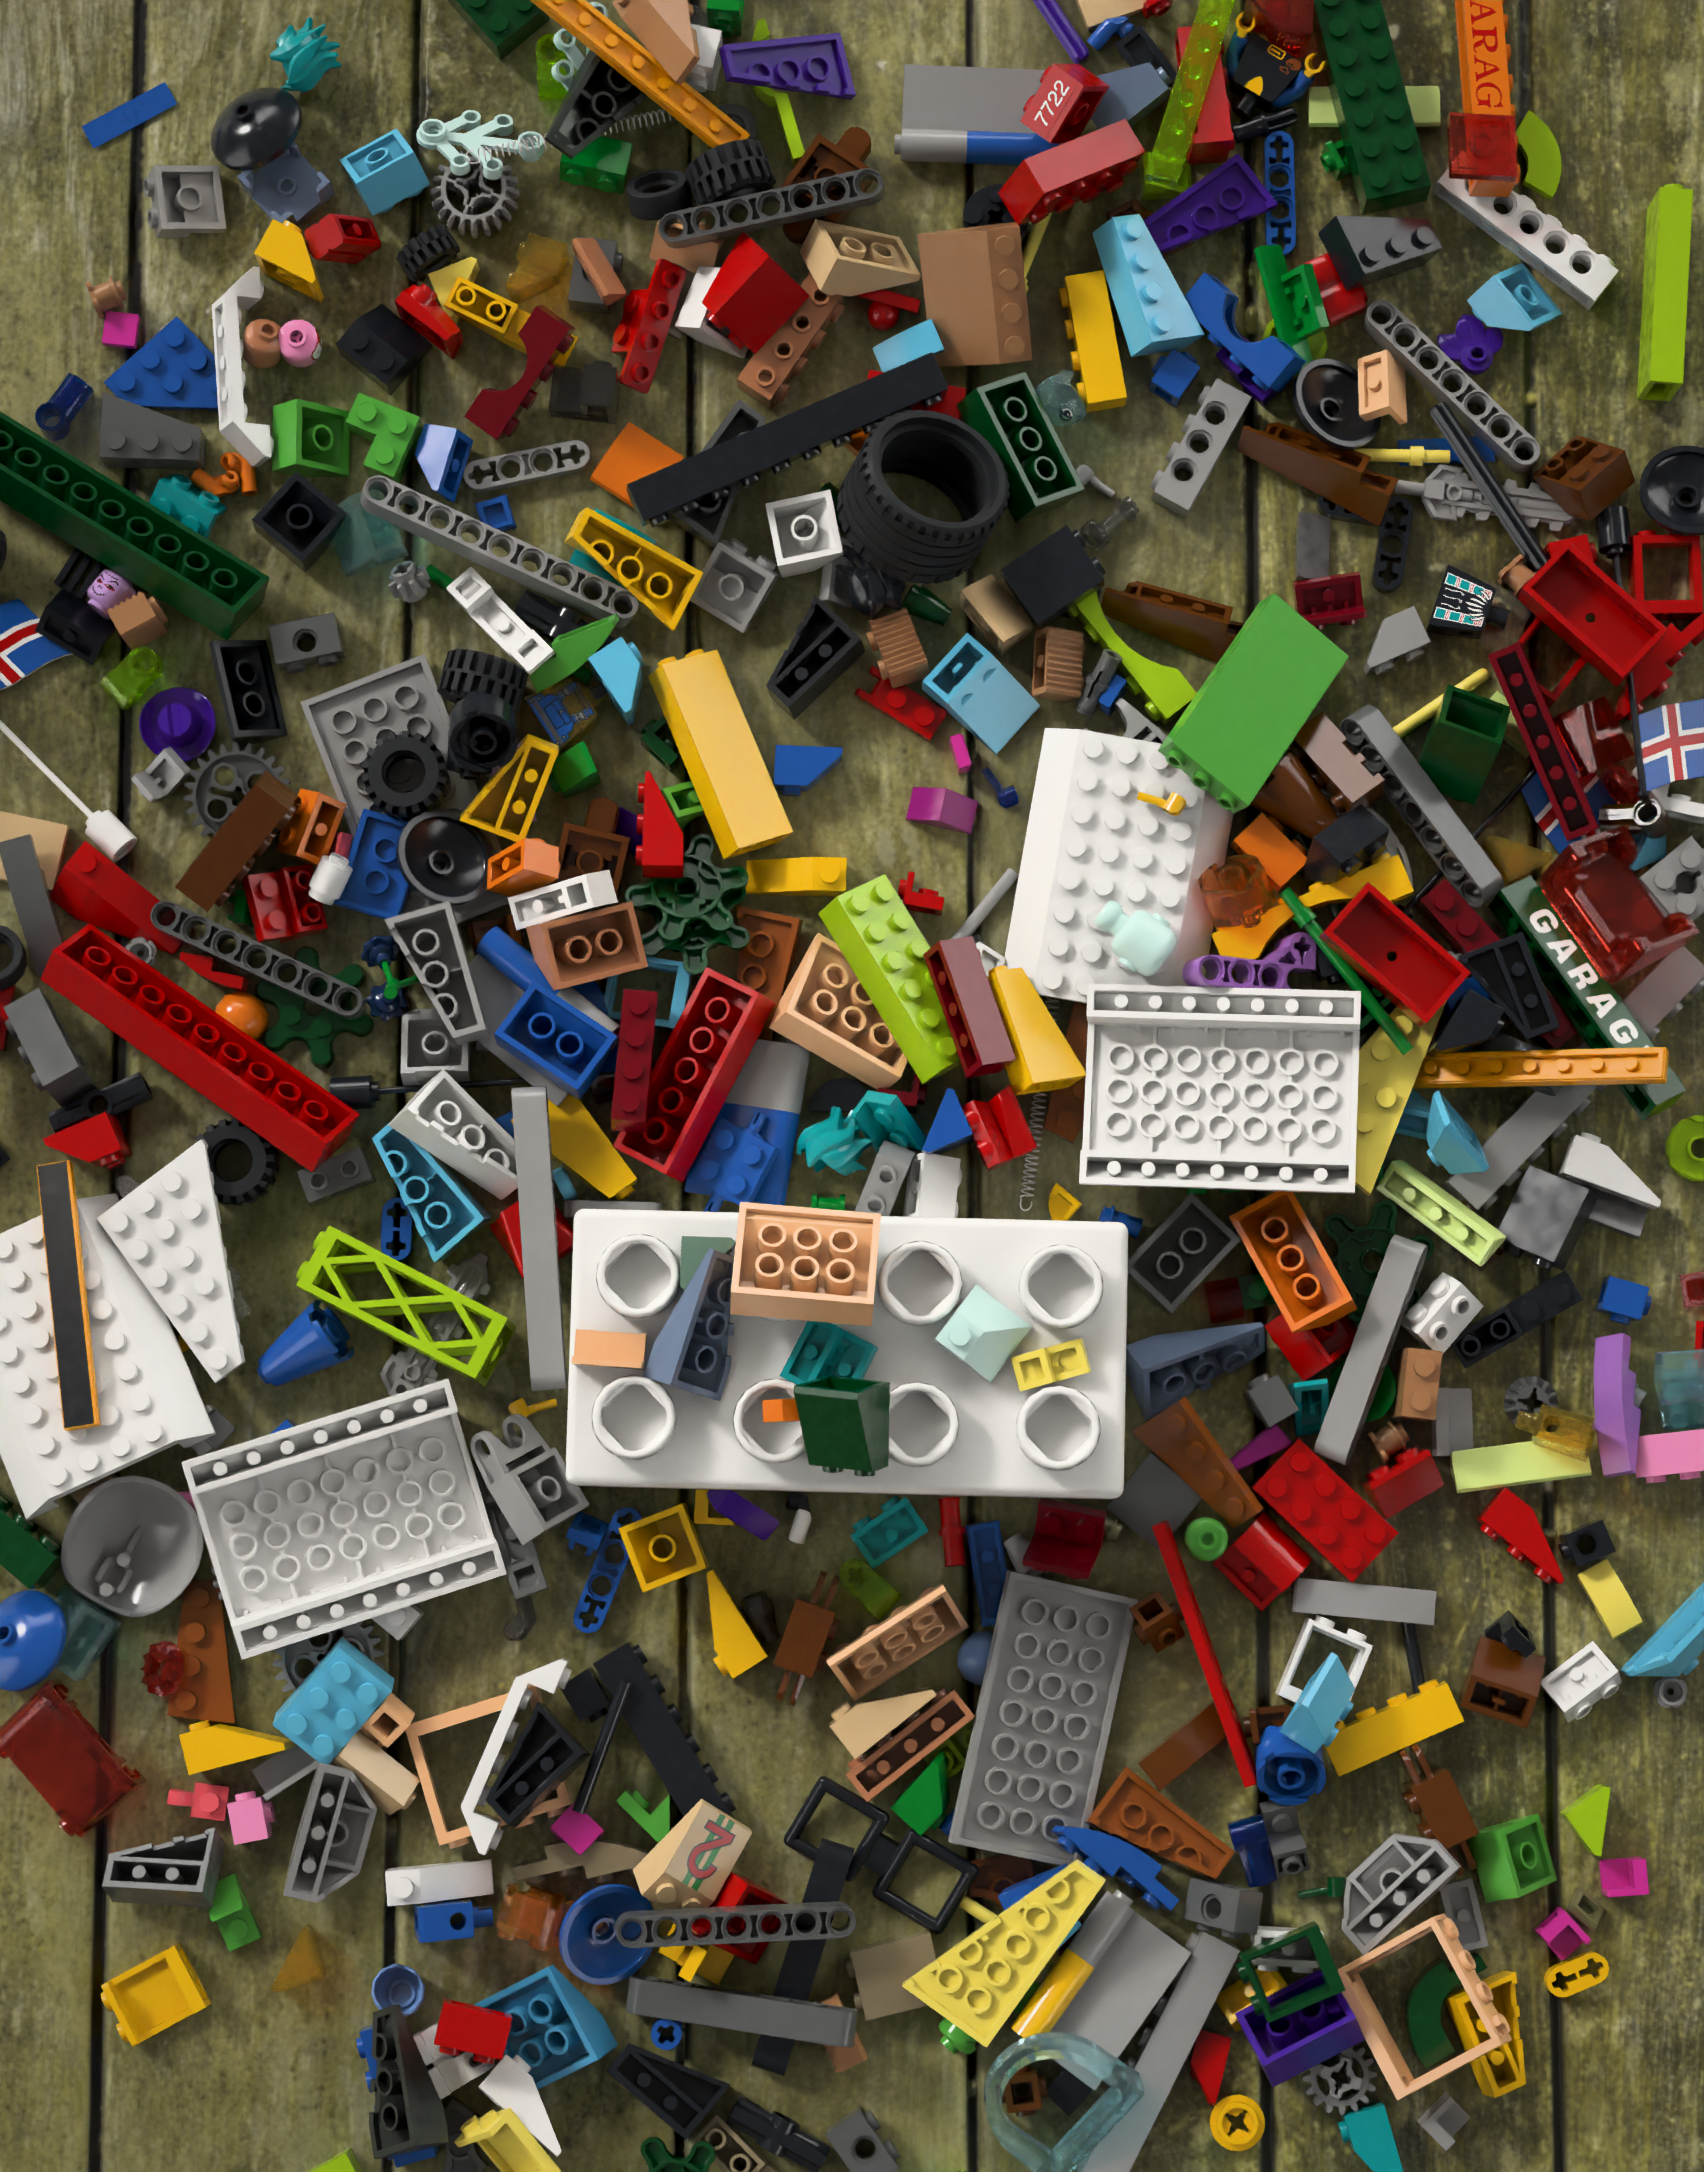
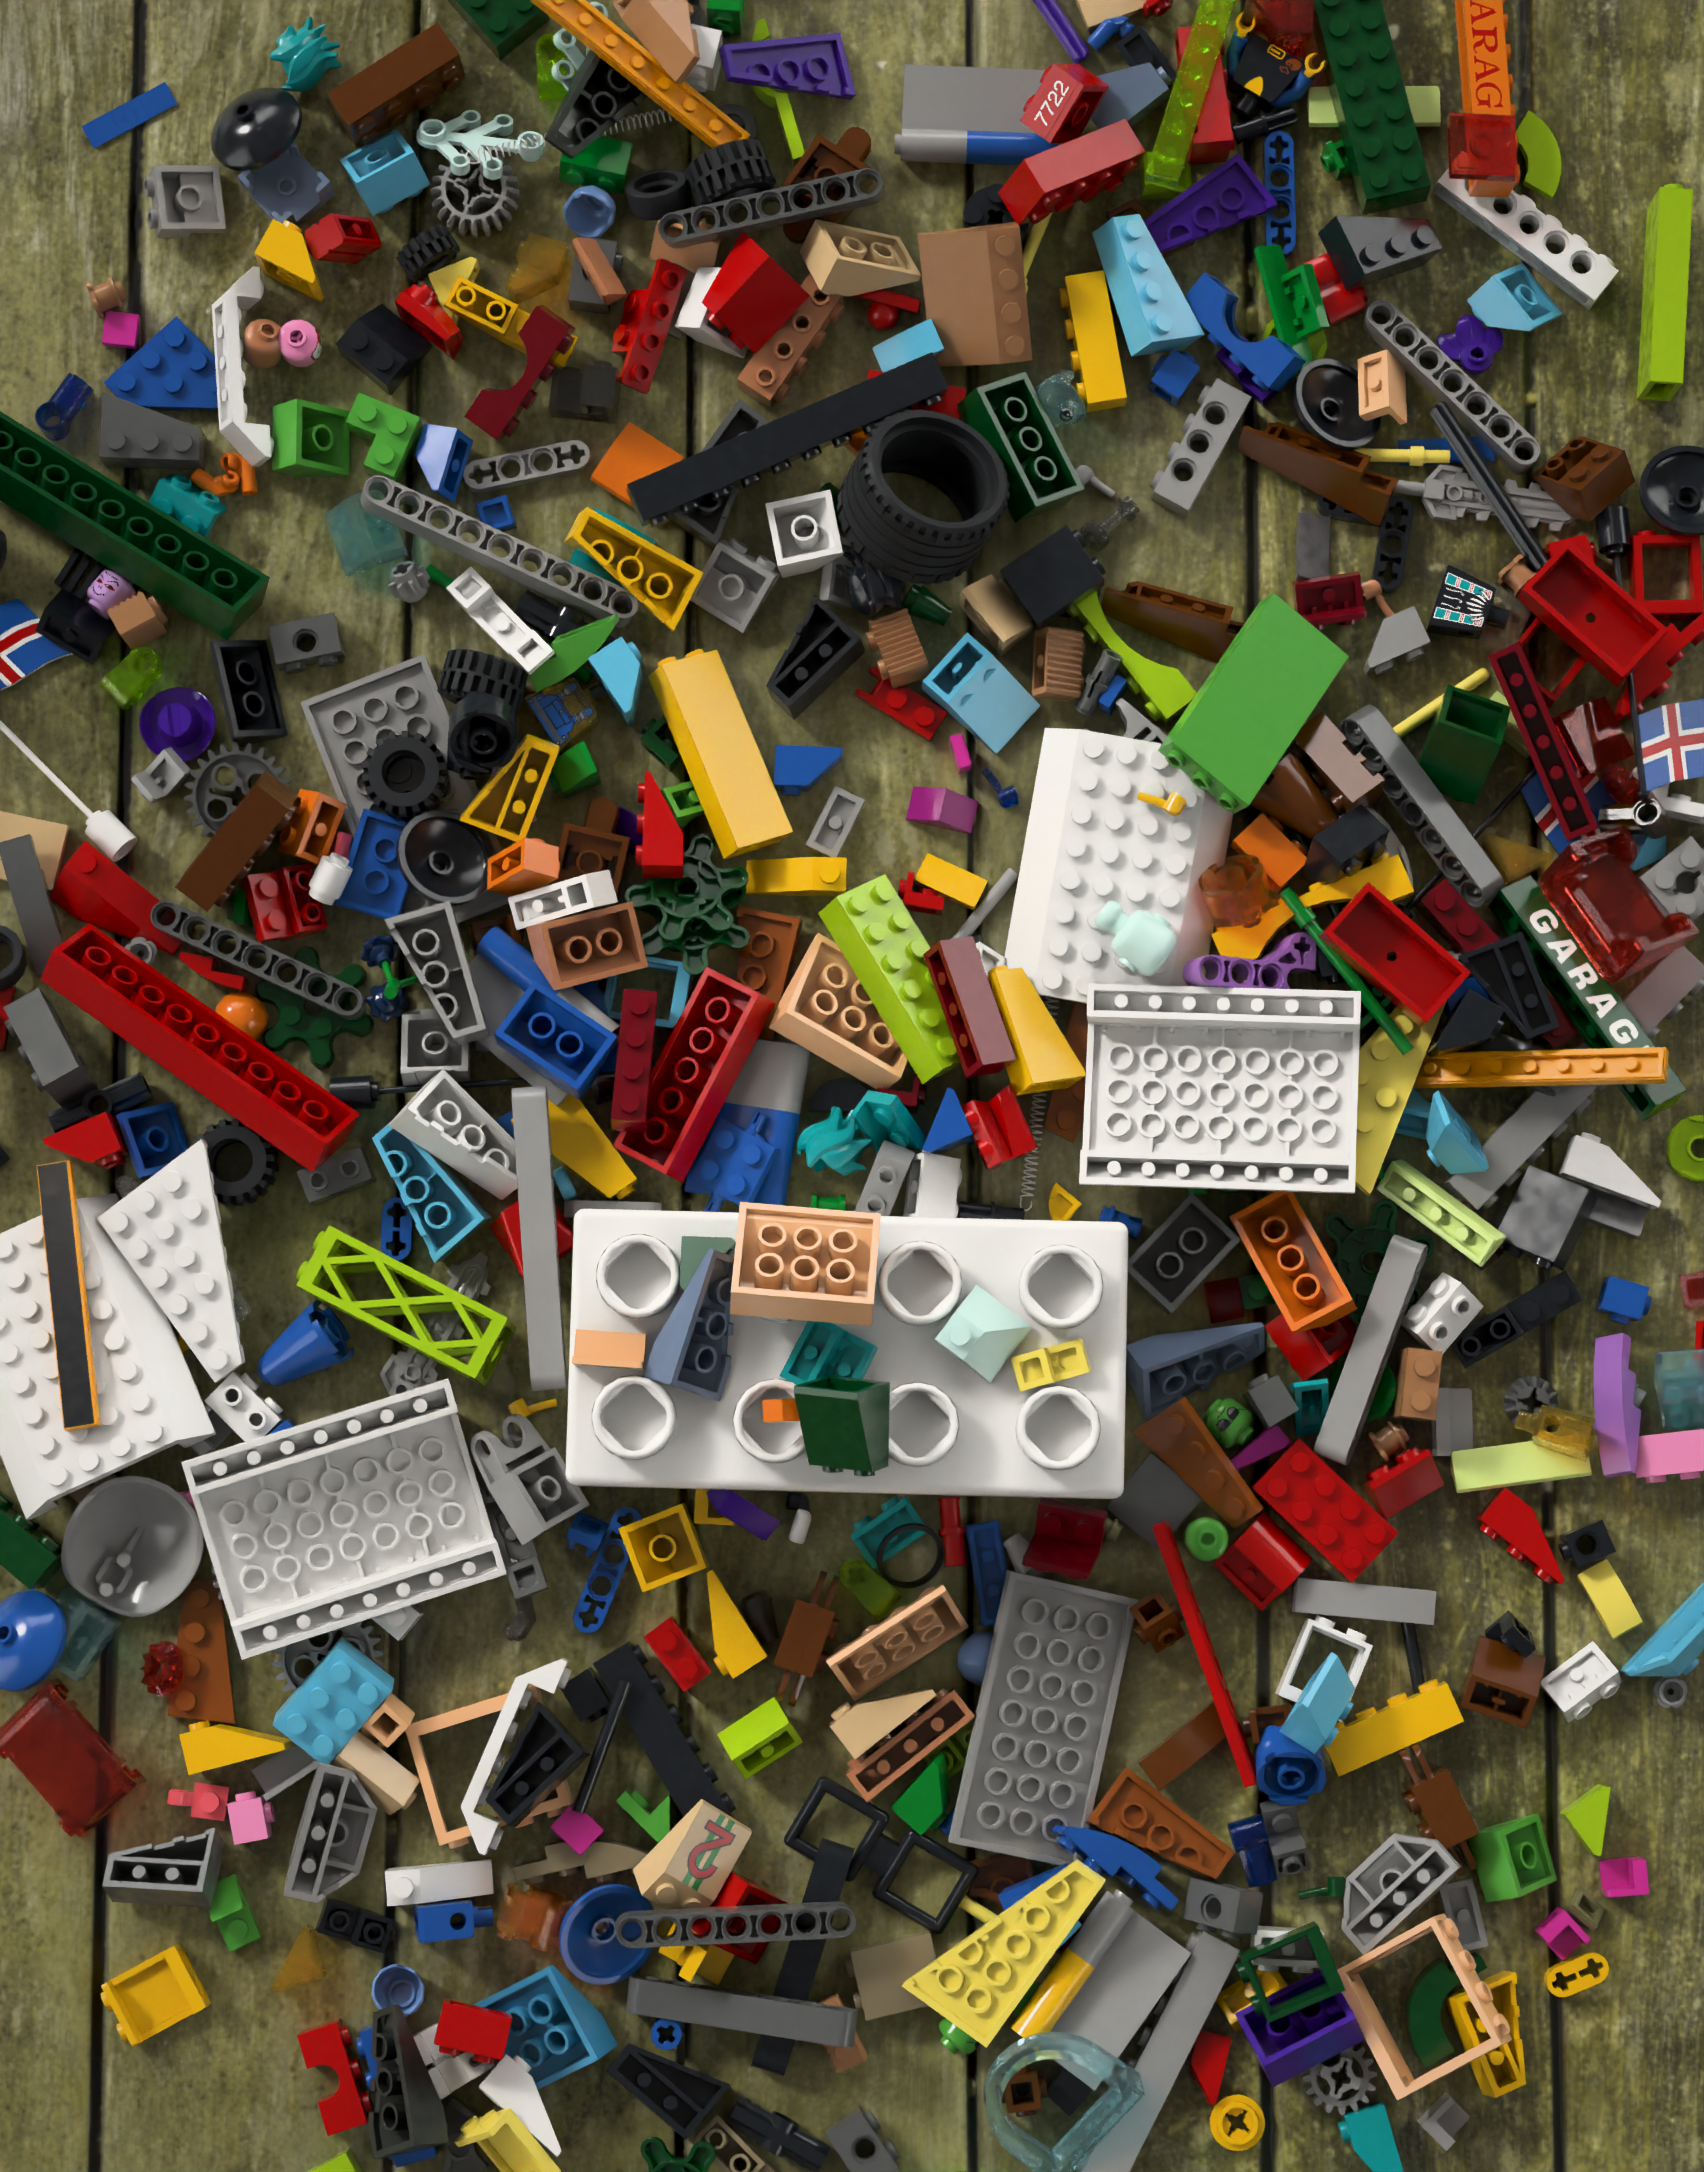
(152, 1137): none -> blue slope
(244, 1407): none -> white brick
(299, 521): black slope -> none
(329, 2046): none -> red arch
(355, 1925): none -> black slope
(397, 85): none -> reddish brown brick
(589, 211): none -> medium blue hair
(678, 1654): none -> red brick
(759, 1736): none -> lime brick
(835, 823): none -> light grey plate
(911, 1526): none -> black piece
(950, 881): none -> yellow slope
(986, 1211): none -> black axle
(1229, 1422): none -> bright green head
(1372, 589): none -> nougat hand

